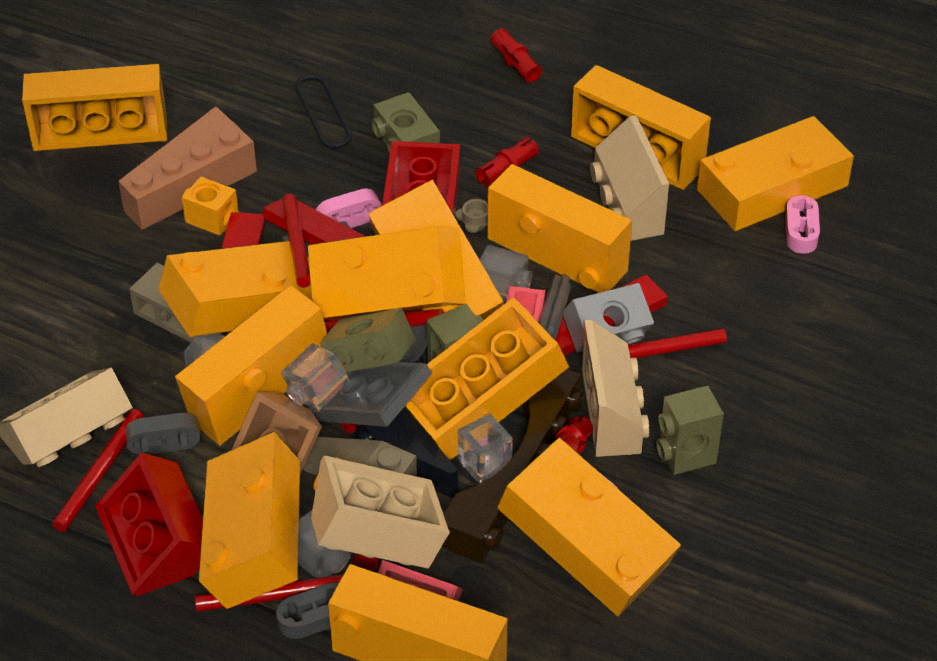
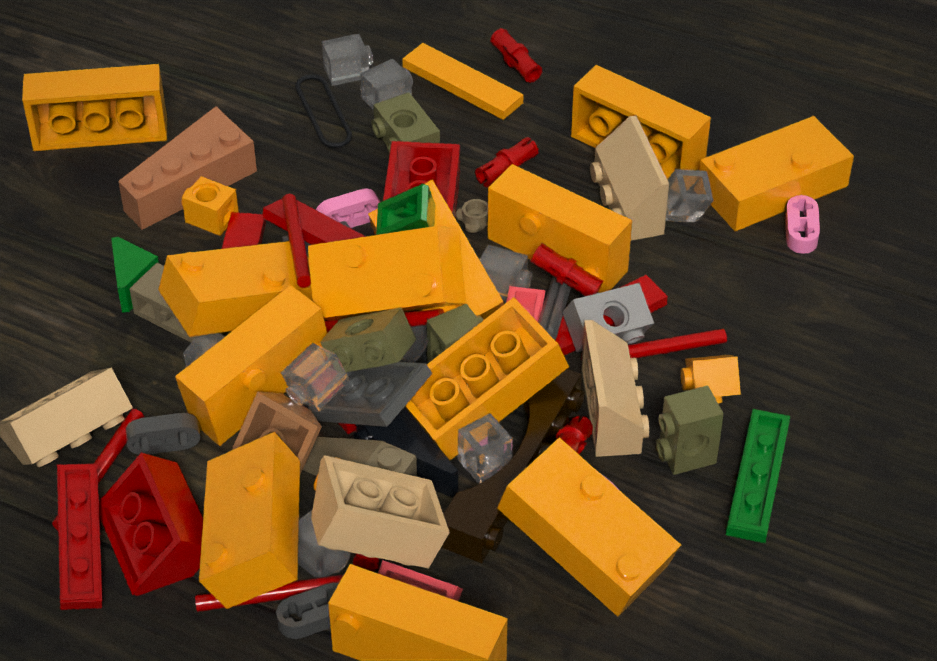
(79, 537): none -> red tile
(130, 265): none -> green slope
(345, 58): none -> clear brick
(385, 82): none -> clear brick
(406, 211): none -> green slope
(463, 81): none -> light orange tile
(566, 270): none -> red pin
(688, 195): none -> clear brick
(717, 372): none -> light orange brick
(758, 476): none -> green tile

